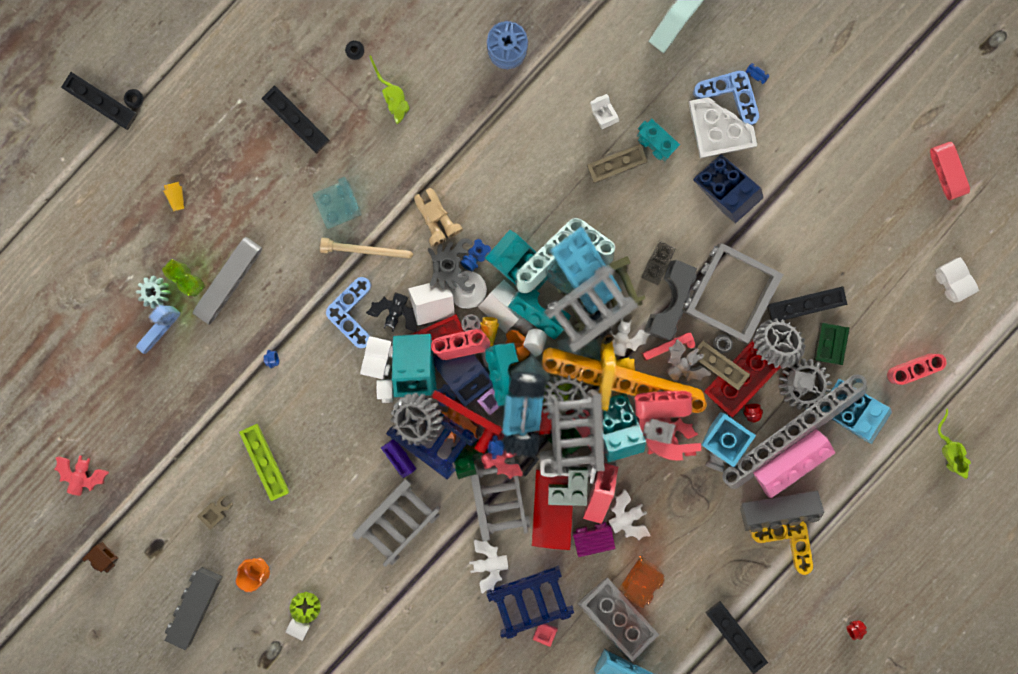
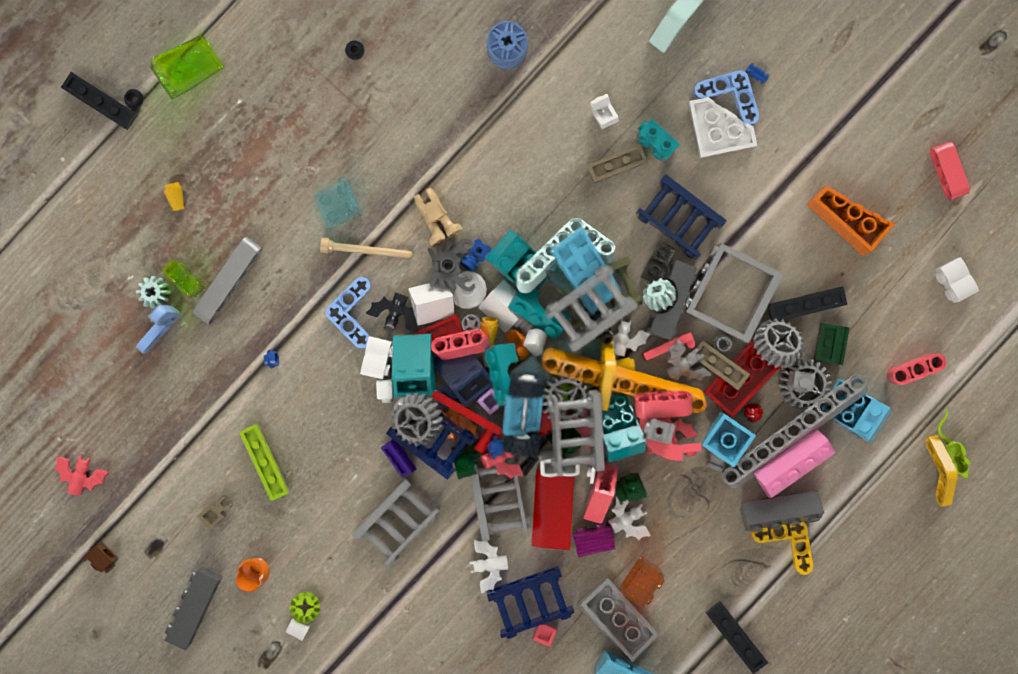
(185, 66): none -> clear neon green slope
(295, 119): black plate -> none
(394, 98): lime animal -> none
(572, 493): plate -> none
(630, 488): none -> dark green plate
(659, 295): none -> light aqua gear
(698, 208): none -> dark blue fence
(729, 188): dark blue slope -> none
(850, 219): none -> orange wedge
(856, 630): red plate -> none
(948, 474): none -> yellow beam

